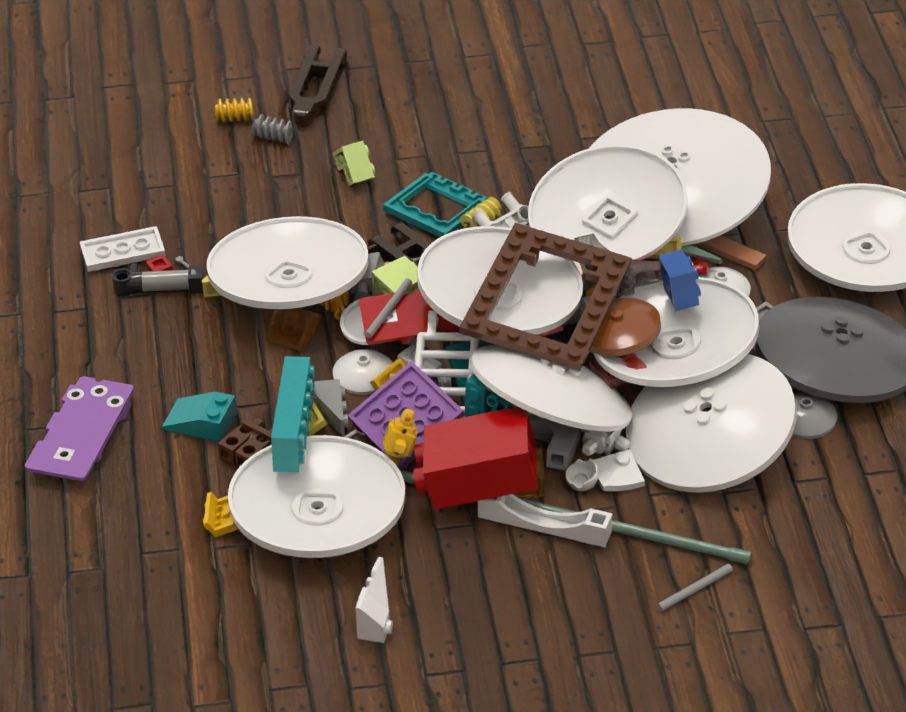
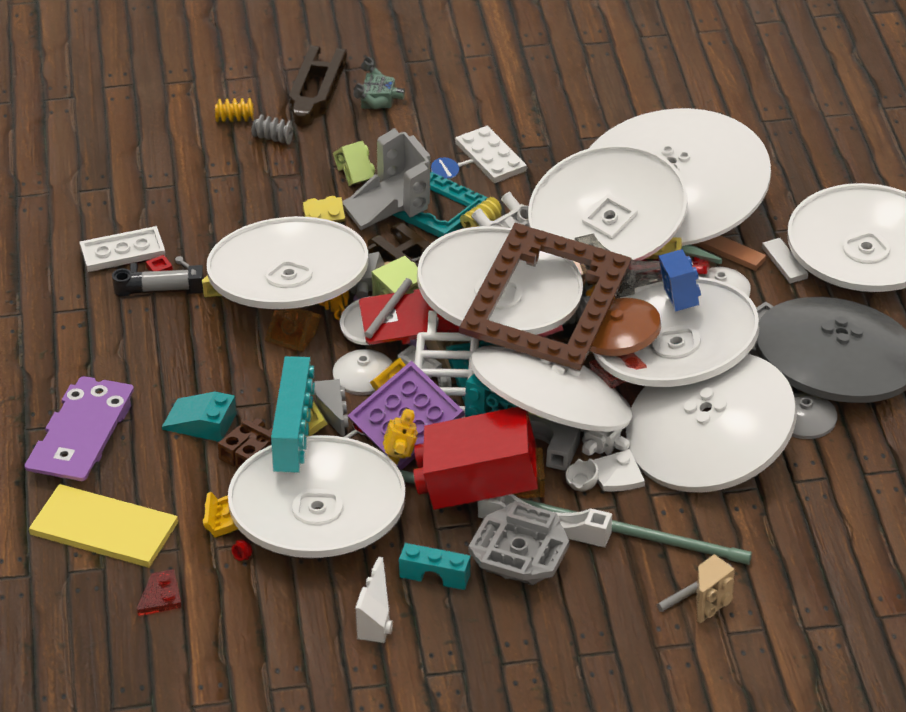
(104, 525): none -> light yellow tile
(160, 594): none -> clear red wing
(241, 550): none -> red plate
(329, 208): none -> light yellow bracket
(377, 89): none -> sand green torso
(403, 182): none -> light grey piece
(447, 167): none -> blue piece
(451, 566): none -> teal arch
(490, 154): none -> white plate
(520, 543): none -> light grey piece
(713, 587): none -> tan slope
(784, 260): none -> white tile

